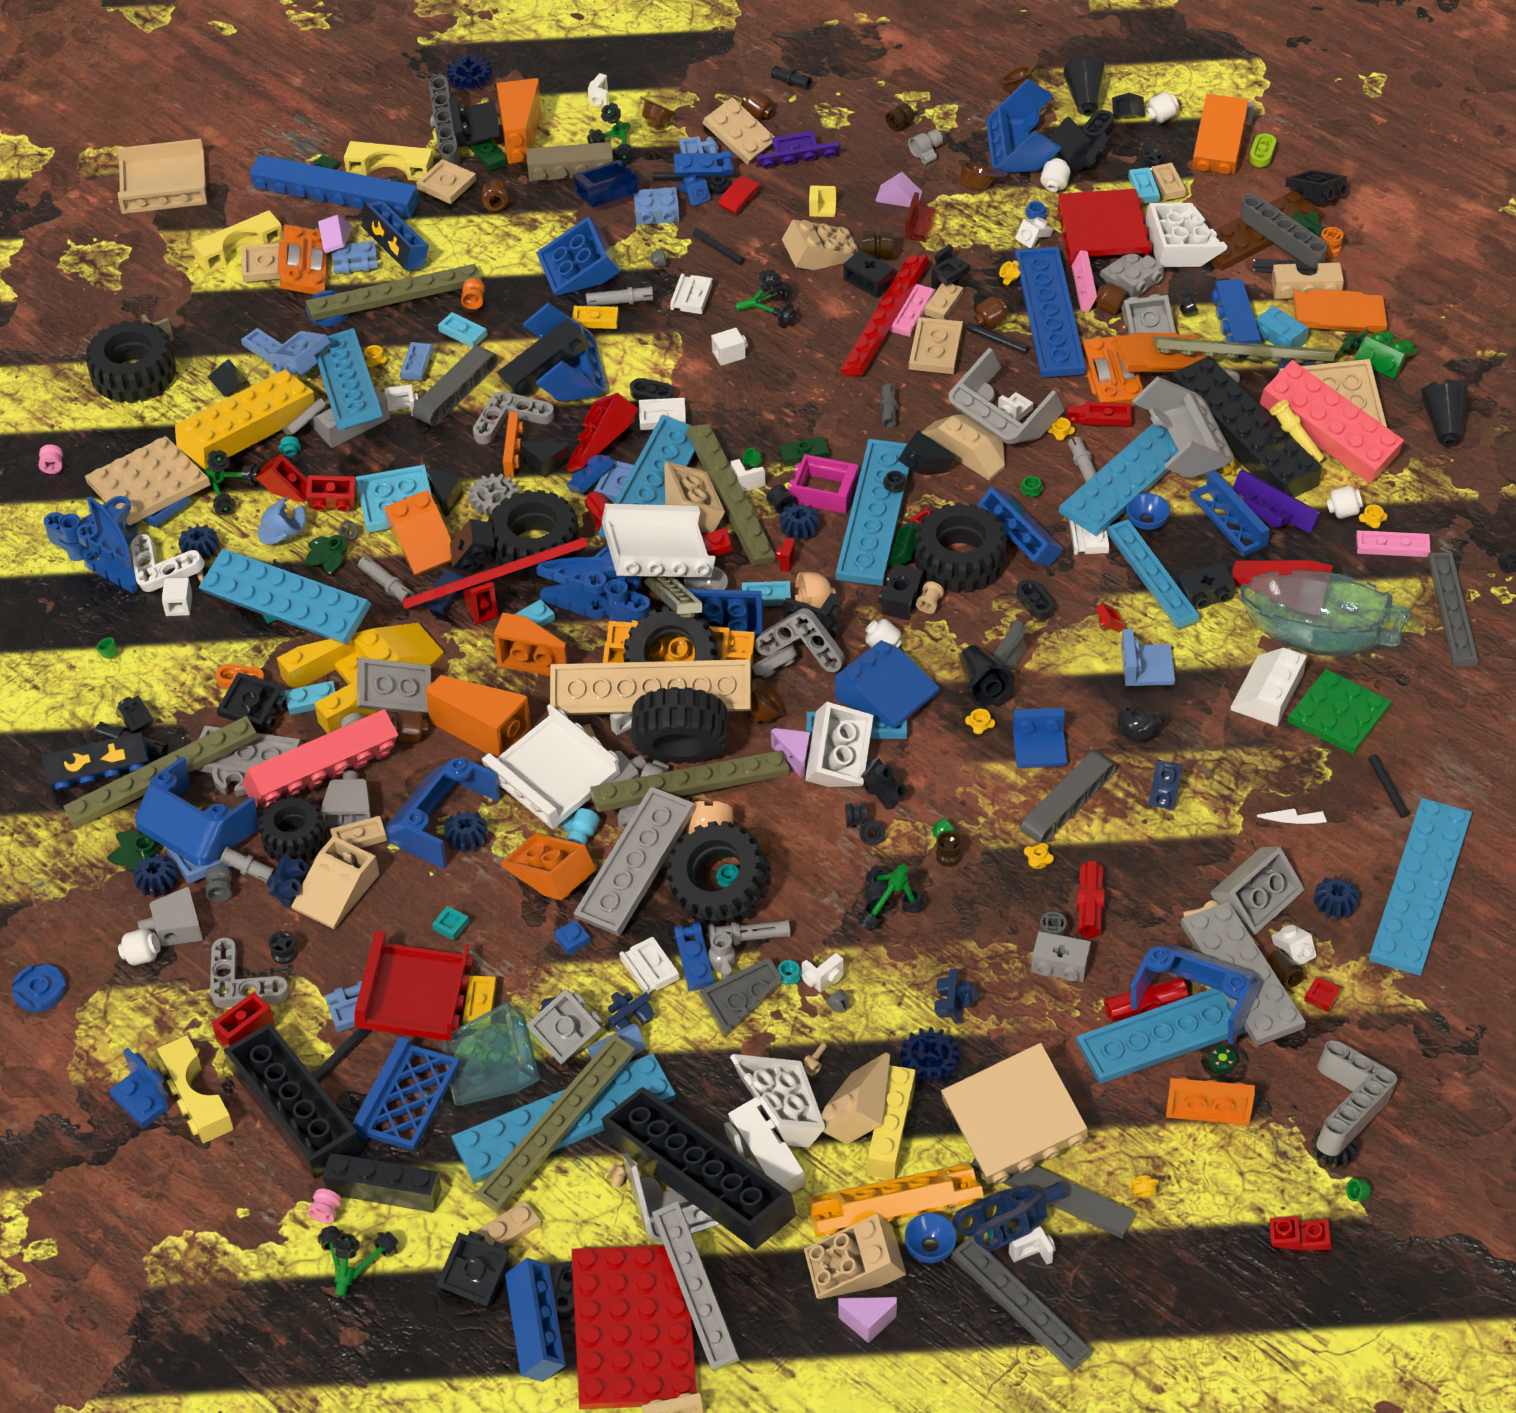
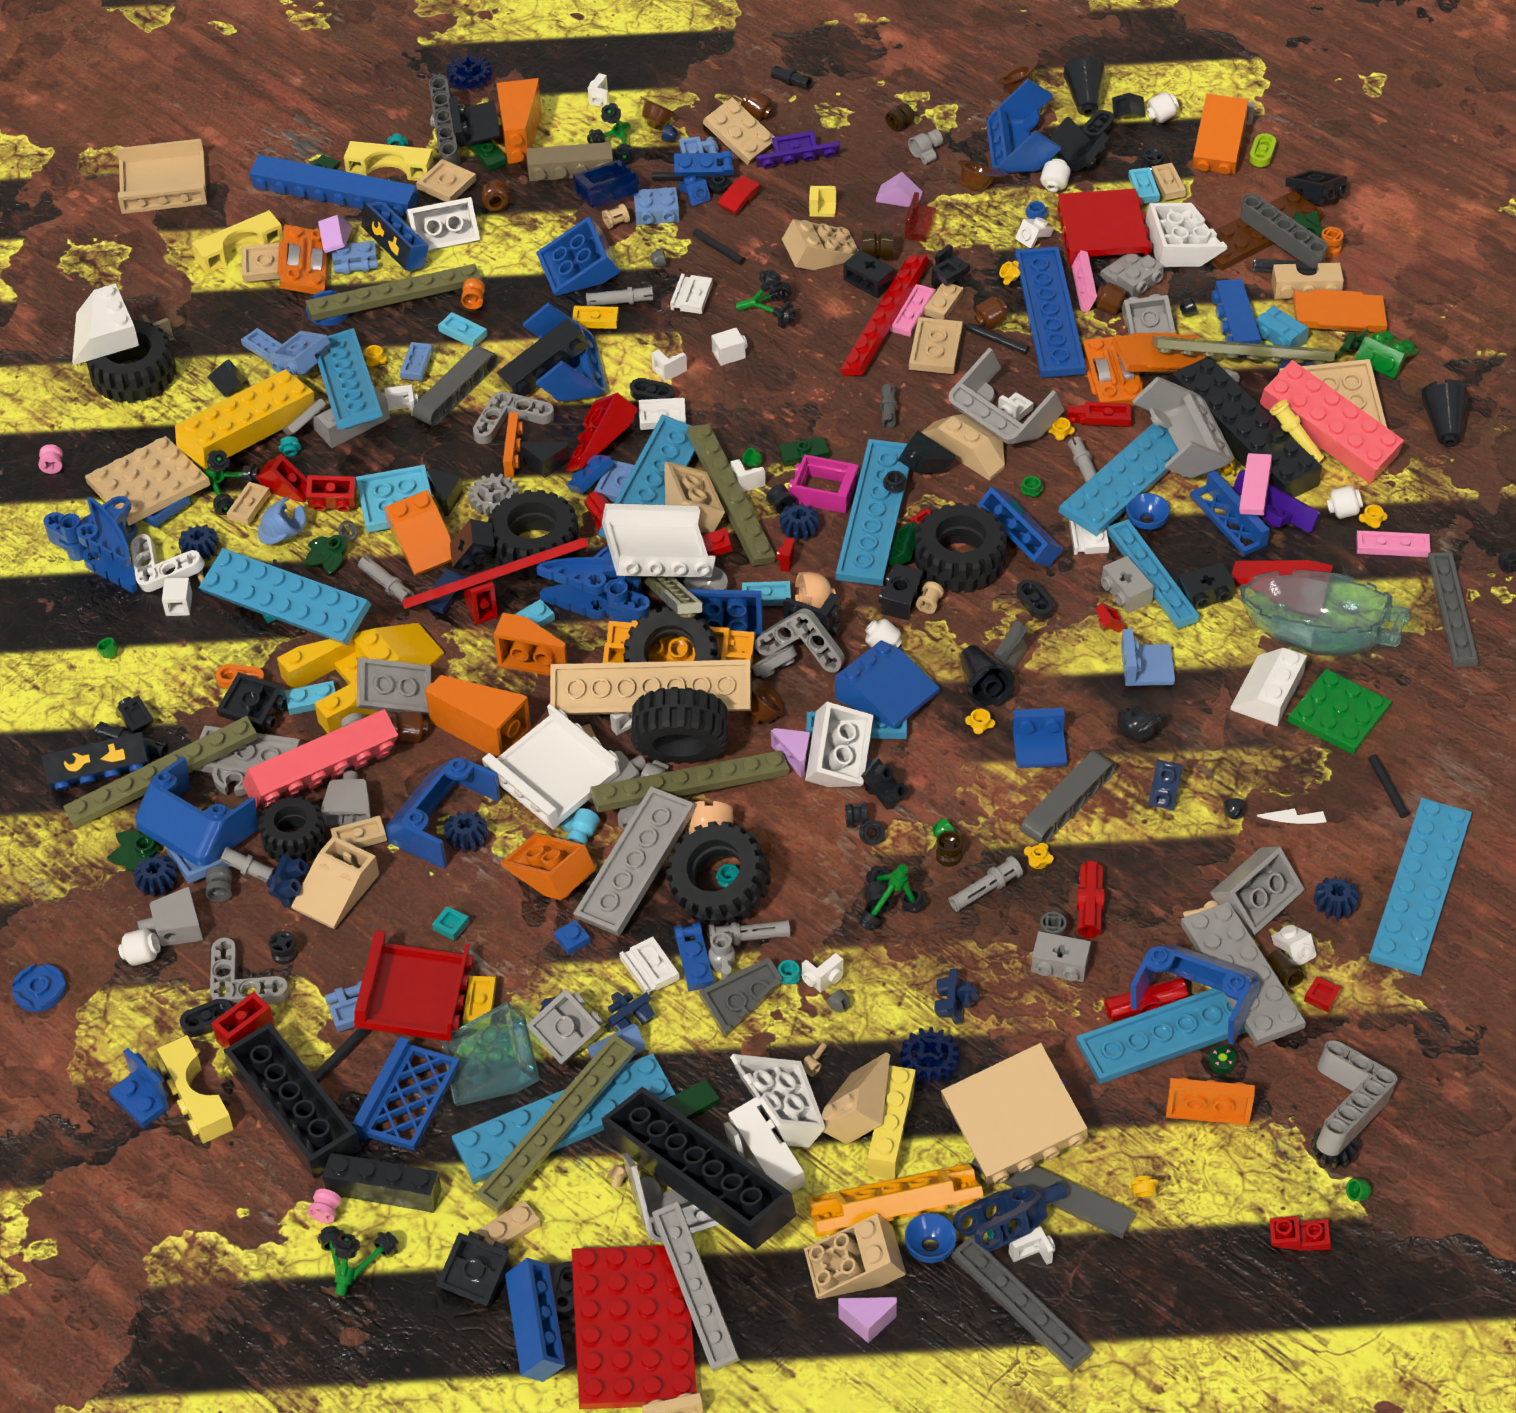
(102, 326): none -> white wedge
(203, 1017): none -> black plate
(248, 503): none -> tan plate
(397, 138): none -> teal plate
(445, 223): none -> white slope
(610, 220): none -> tan bush
(668, 367): none -> white panel
(669, 133): none -> dark blue hinge
(694, 1100): none -> dark green tile
(995, 878): none -> light grey pin
(1127, 584): none -> light grey brick
(1234, 808): none -> black hinge
(1255, 484): none -> bright pink tile

